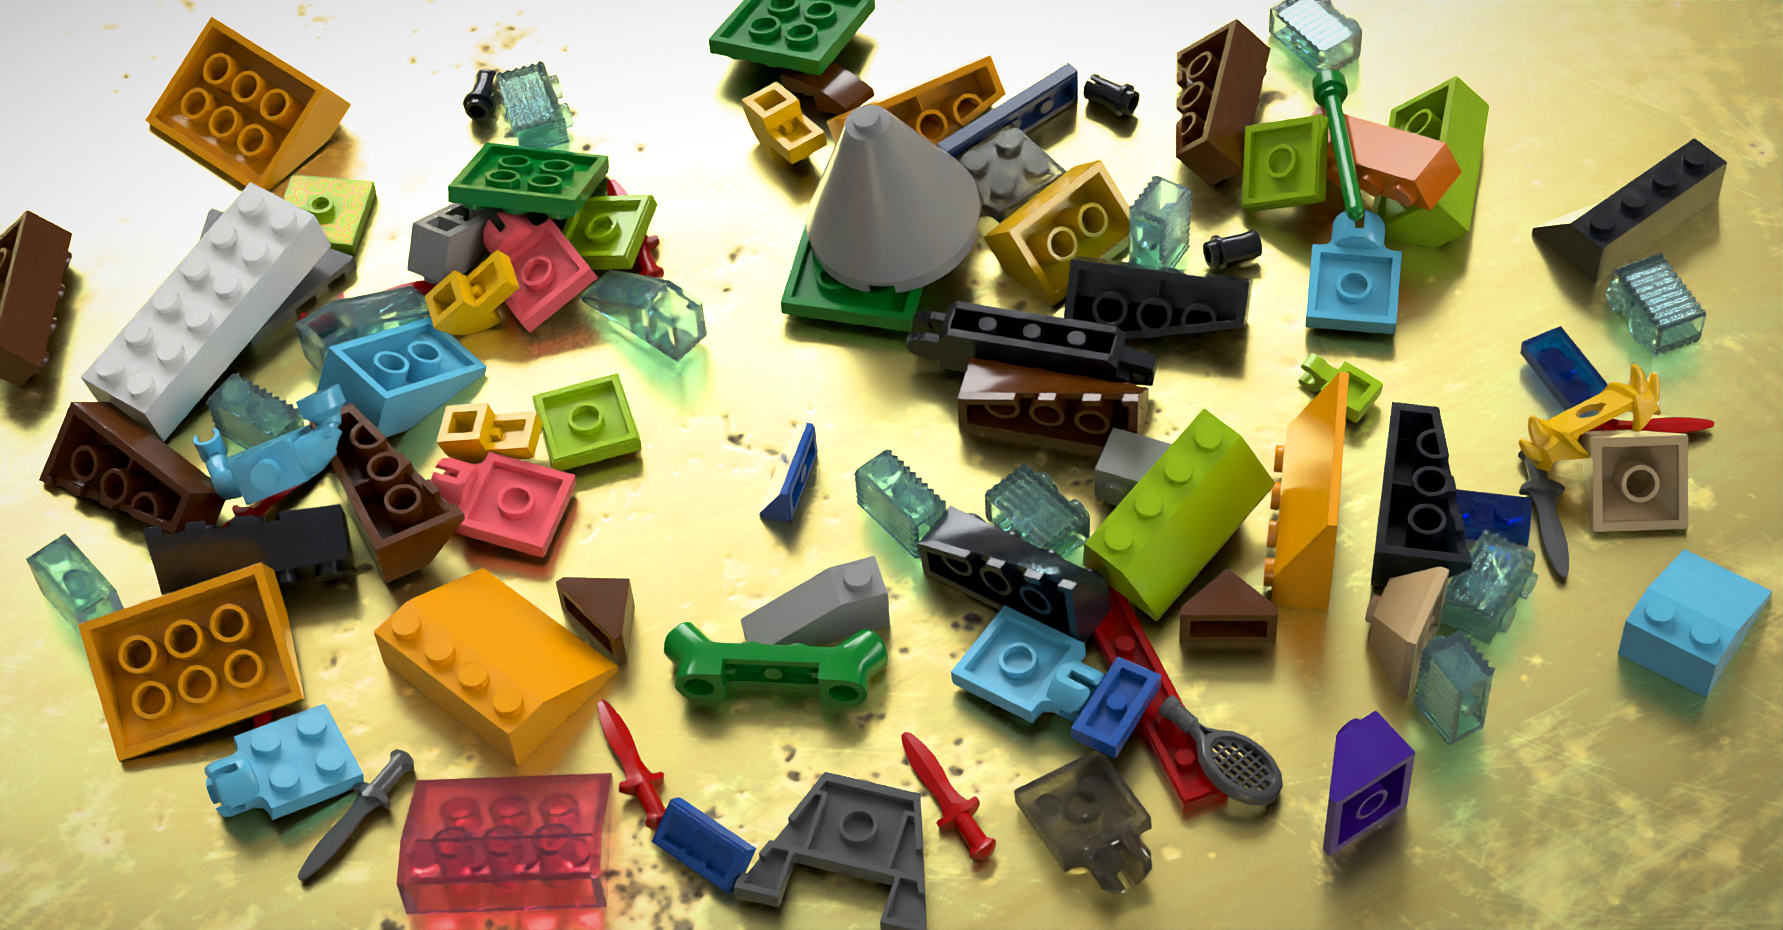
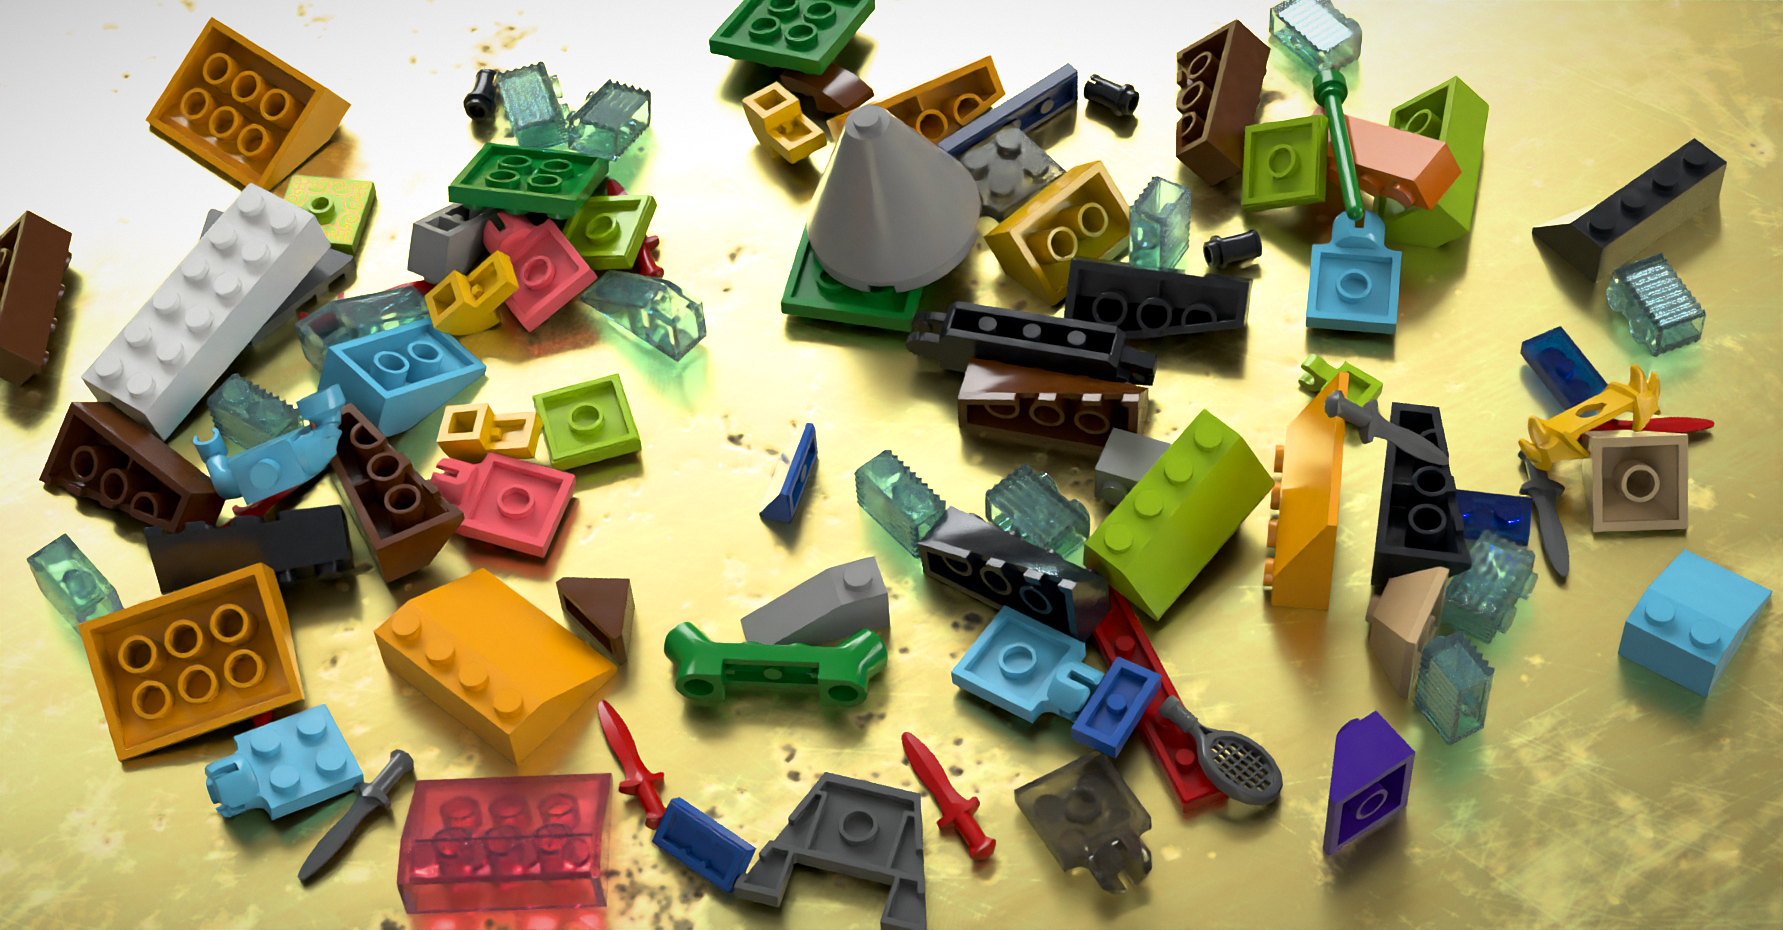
(609, 120): none -> clear light blue brick
(1228, 613): reddish brown slope -> none
(1373, 425): none -> dark grey sword

